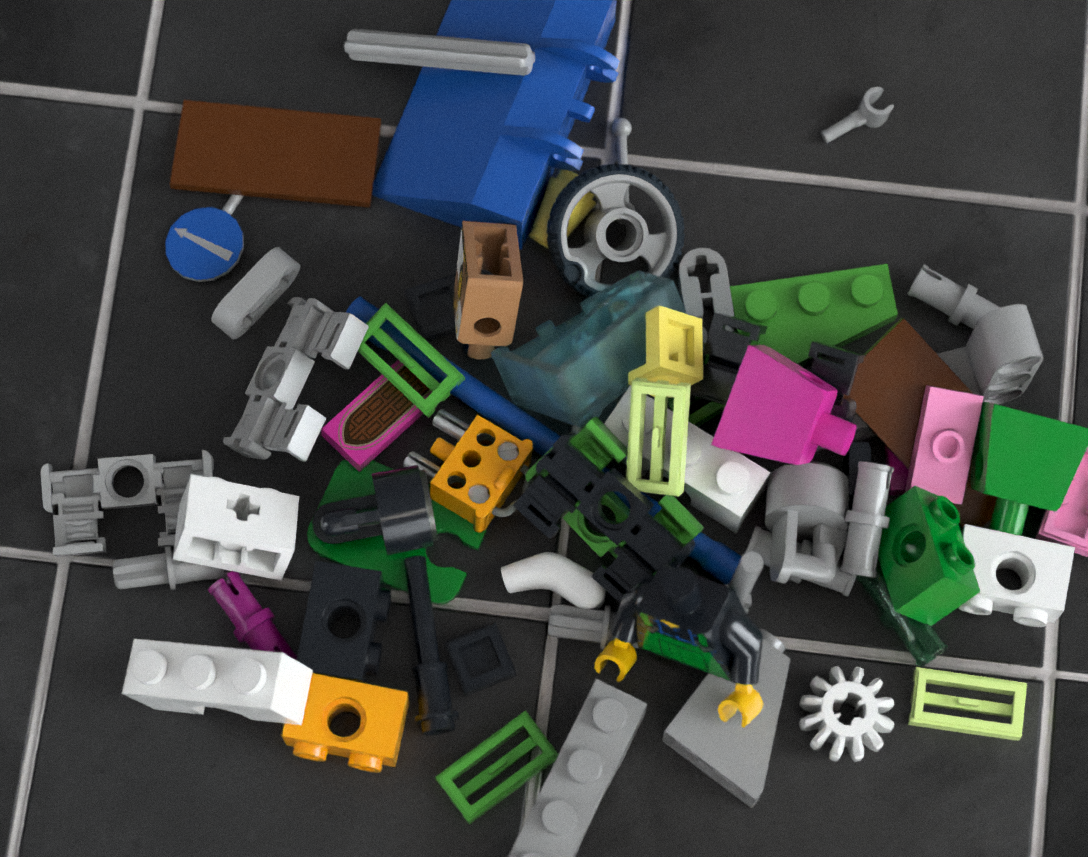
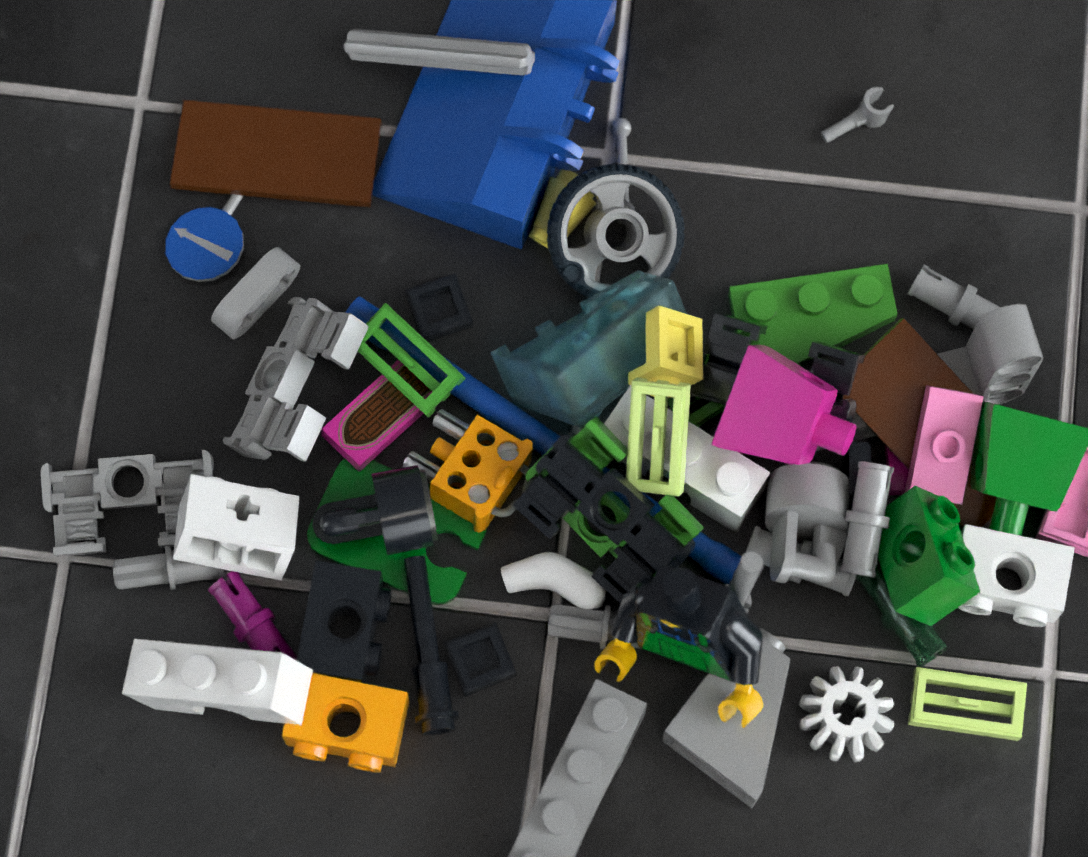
(459, 796): bright green tile -> none
(484, 303): medium nougat torso -> none
(719, 289): light grey beam -> none

